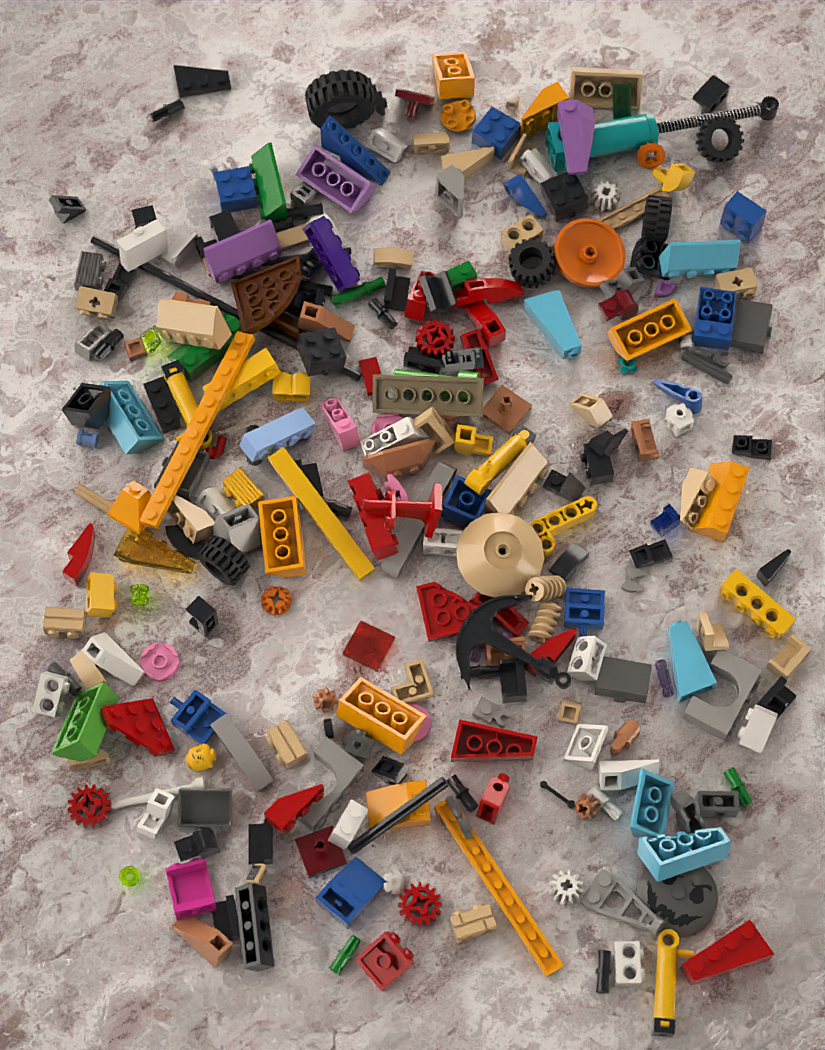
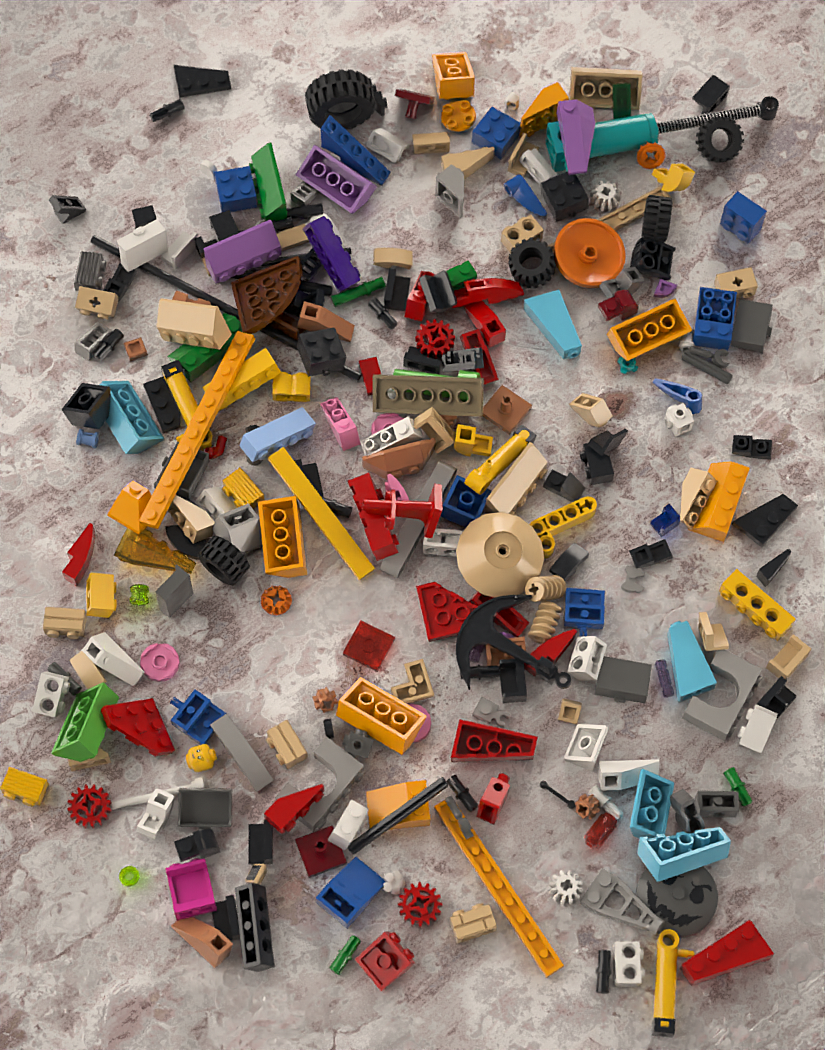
(24, 787): none -> yellow brick
(93, 498): tan axle -> none
(151, 339): clear neon green slope -> none
(174, 592): none -> dark grey container
(203, 615): black panel -> none
(390, 771): black slope -> none
(600, 830): none -> clear red head
(625, 737): nougat arm -> none
(644, 440): nougat hinge -> none
(699, 258): medium azure slope -> none
(766, 520): none -> black wing

